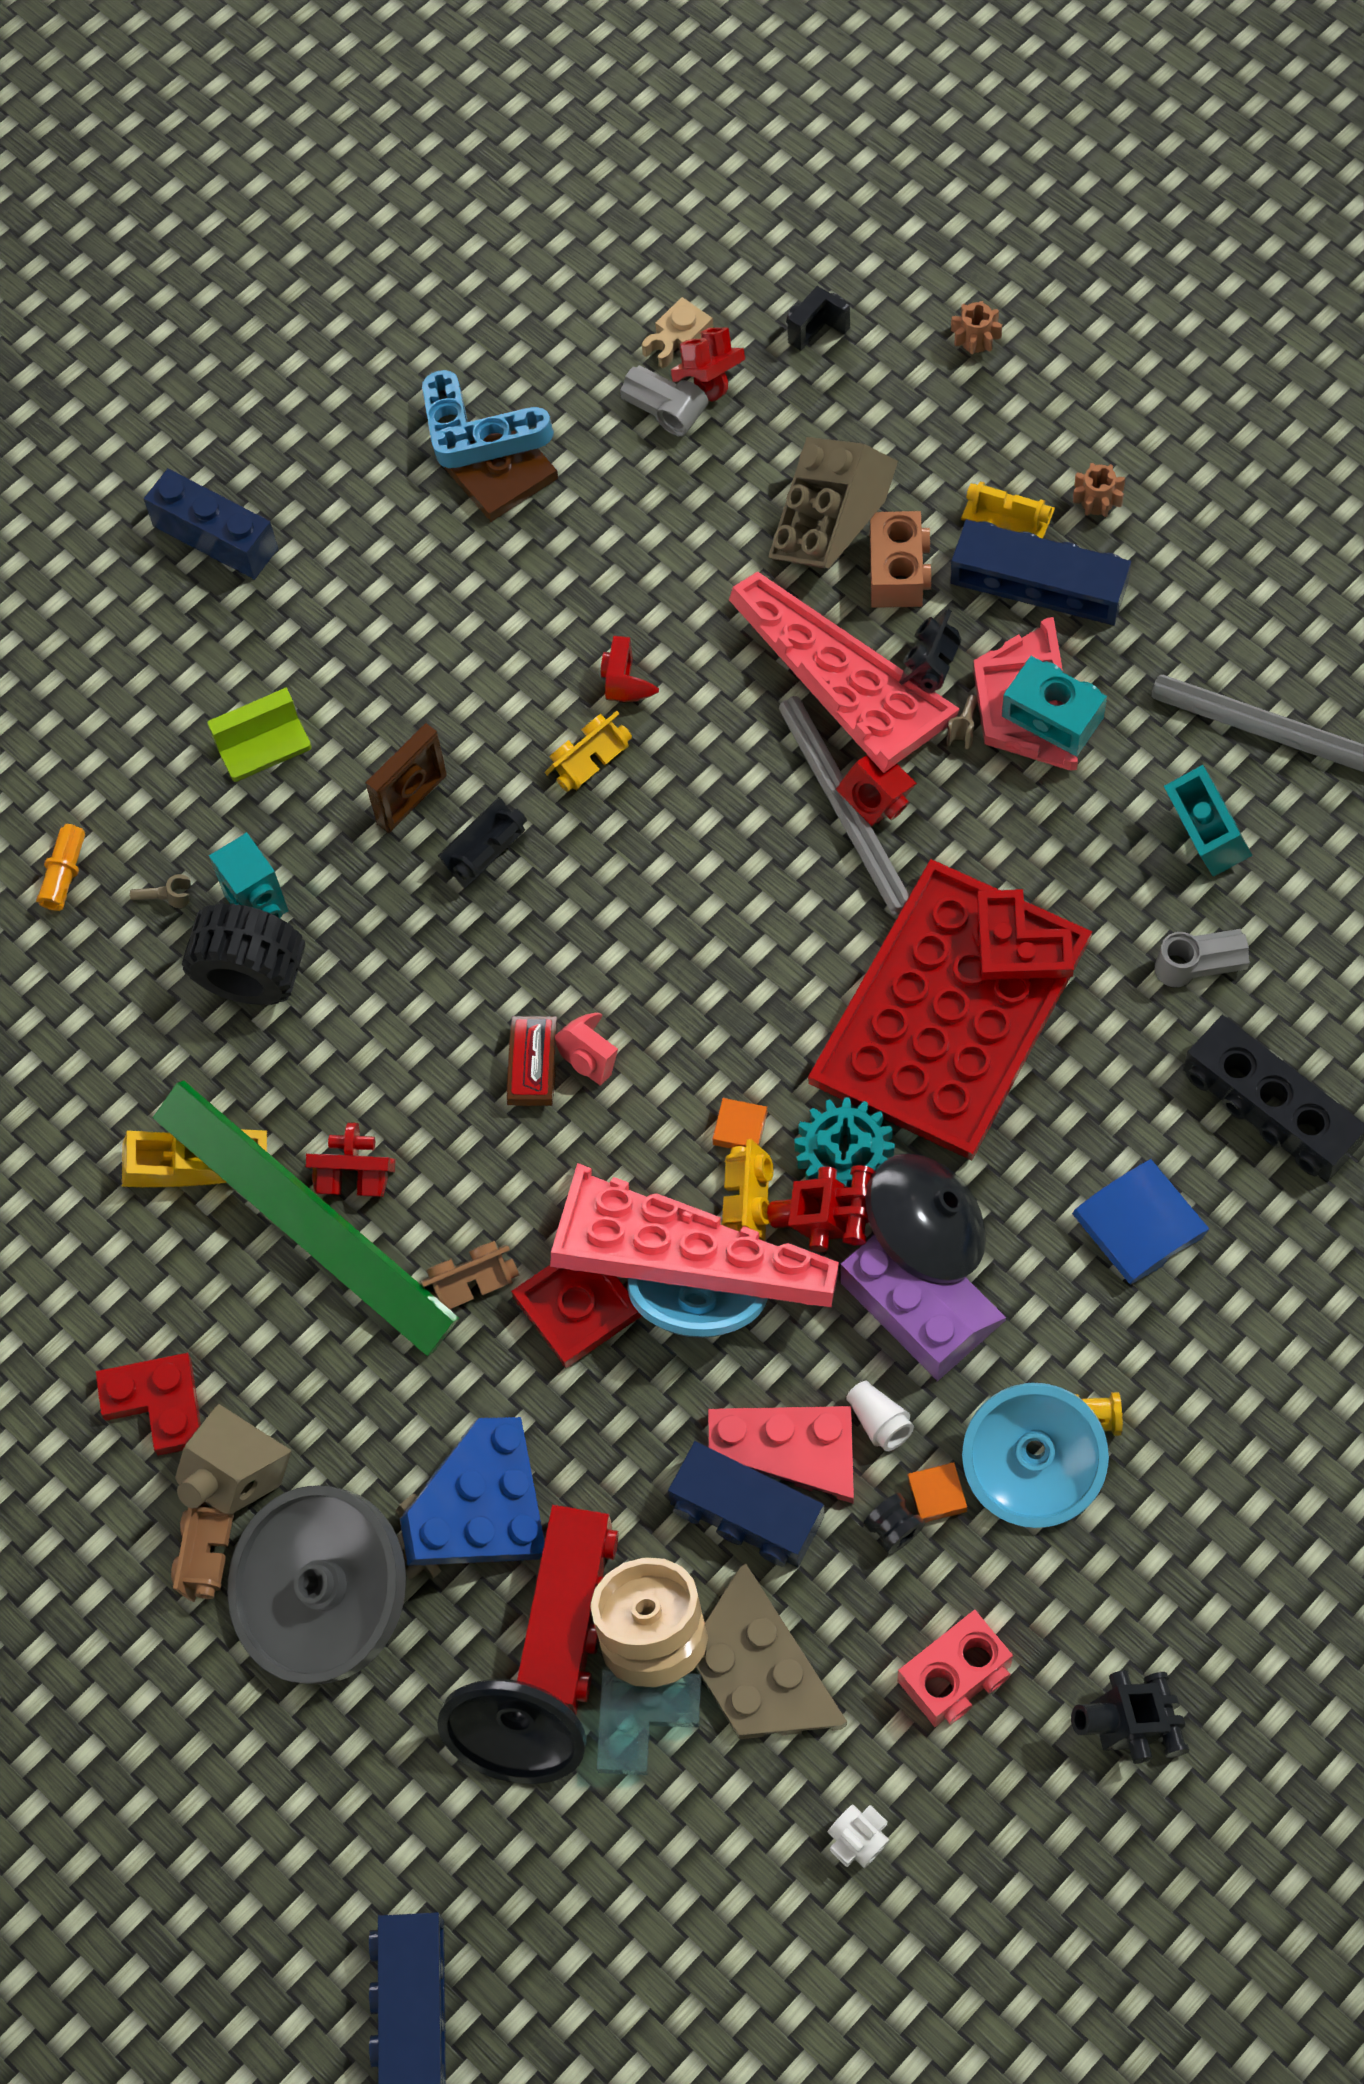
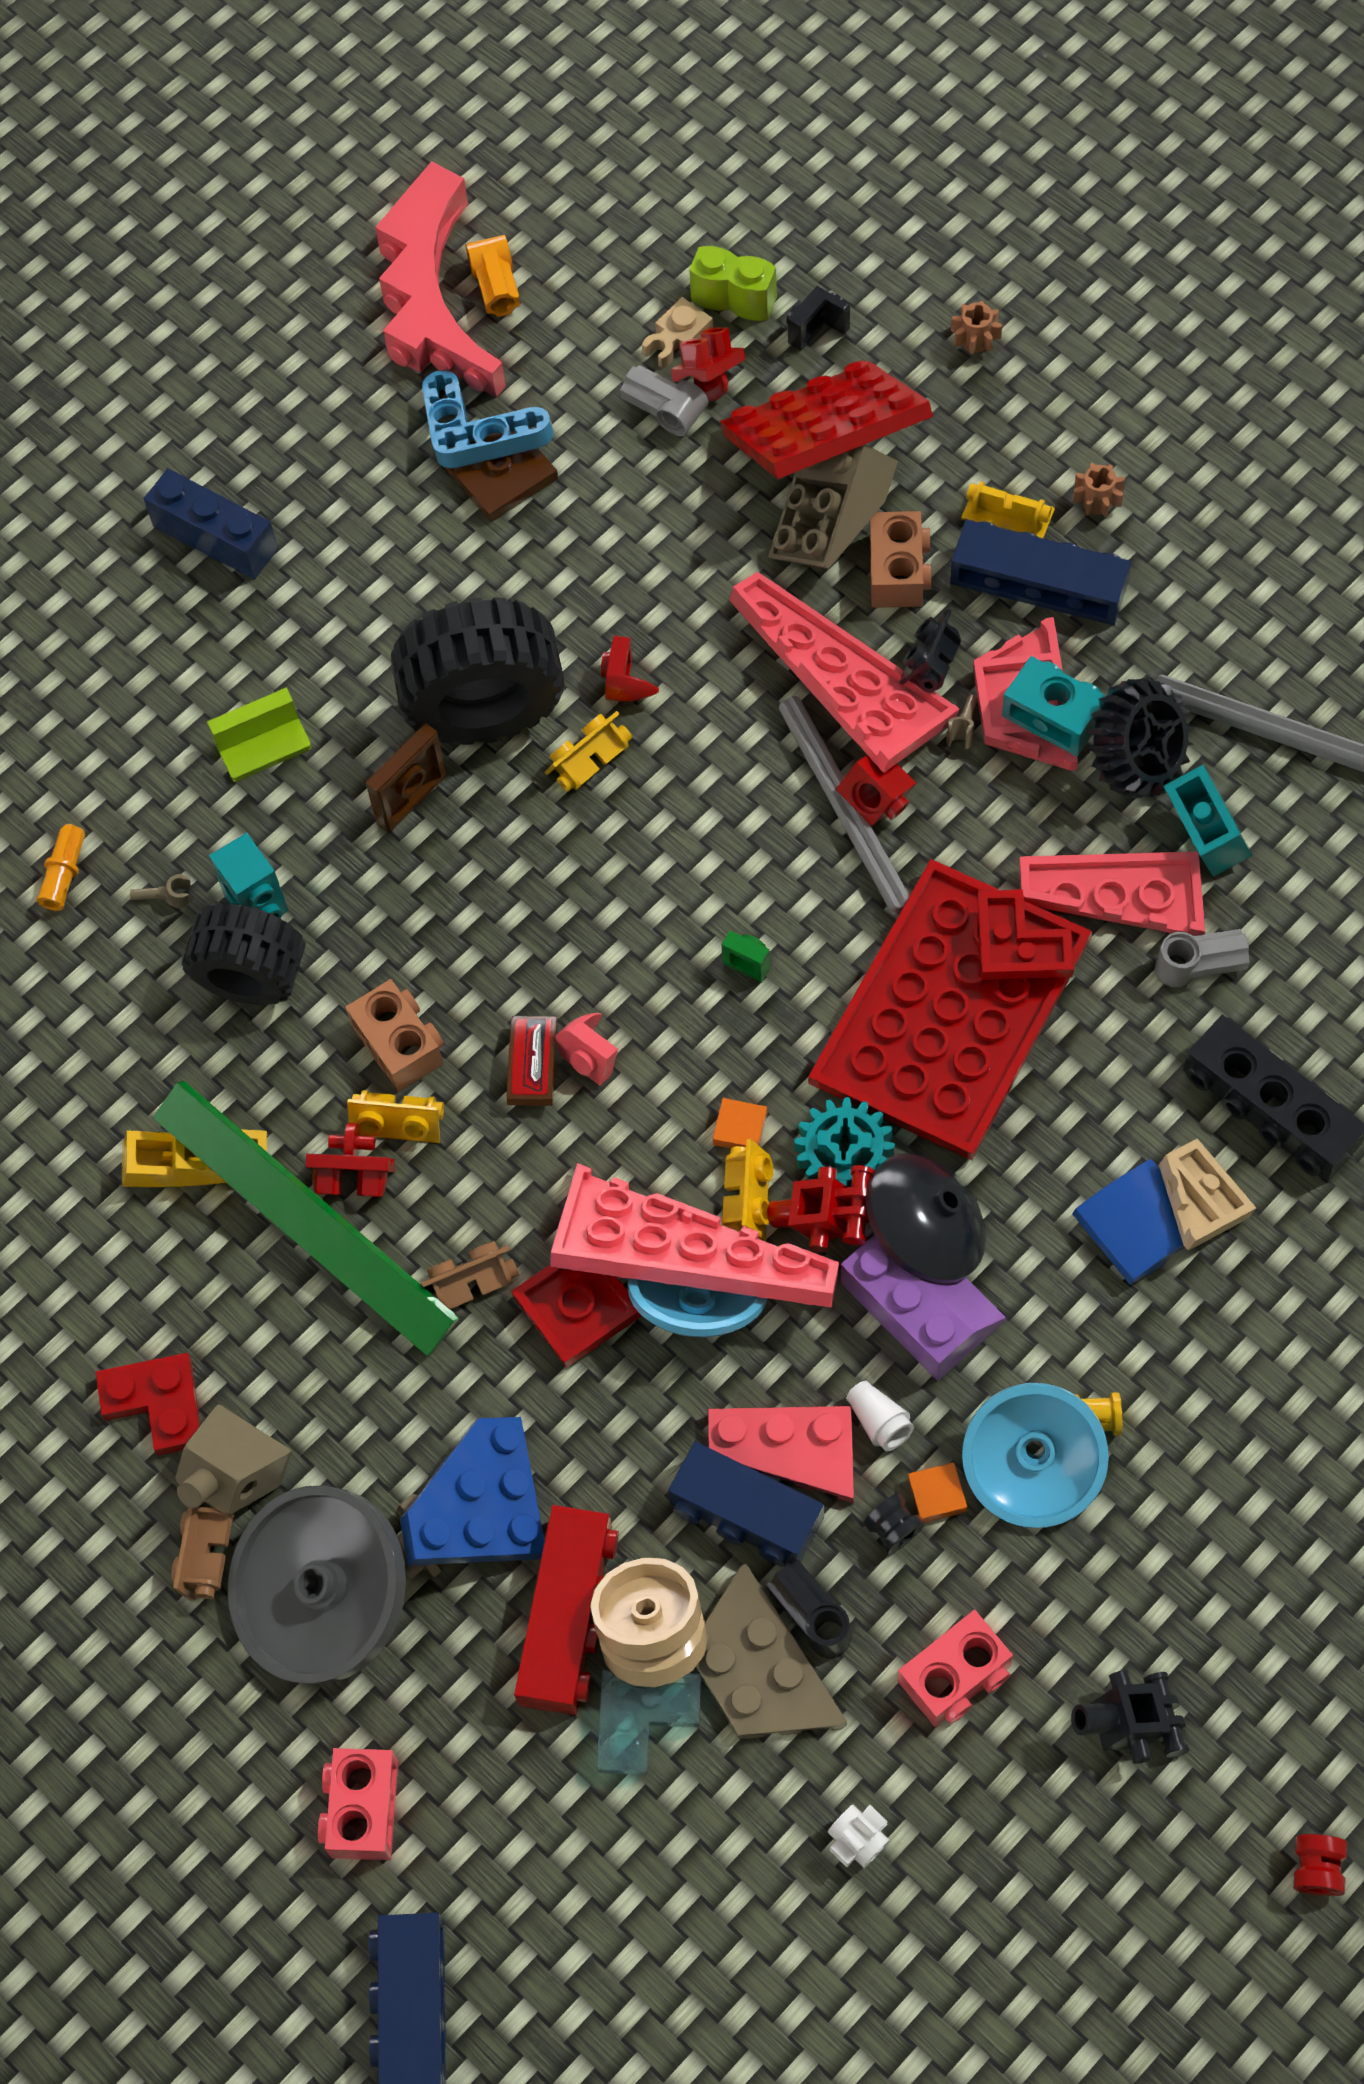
(371, 1803): none -> coral brick
(383, 1118): none -> yellow hinge
(390, 1037): none -> nougat brick
(414, 240): none -> coral arch
(477, 670): none -> black tyre
(482, 841): black hinge -> none
(493, 268): none -> light orange piece
(512, 1731): black dish -> none
(733, 283): none -> lime brick
(746, 955): none -> green plate
(809, 1607): none -> black piece
(825, 418): none -> red plate
(1127, 889): none -> coral wing
(1140, 737): none -> black gear
(1202, 1194): none -> tan wing
(1320, 1865): none -> red wheel

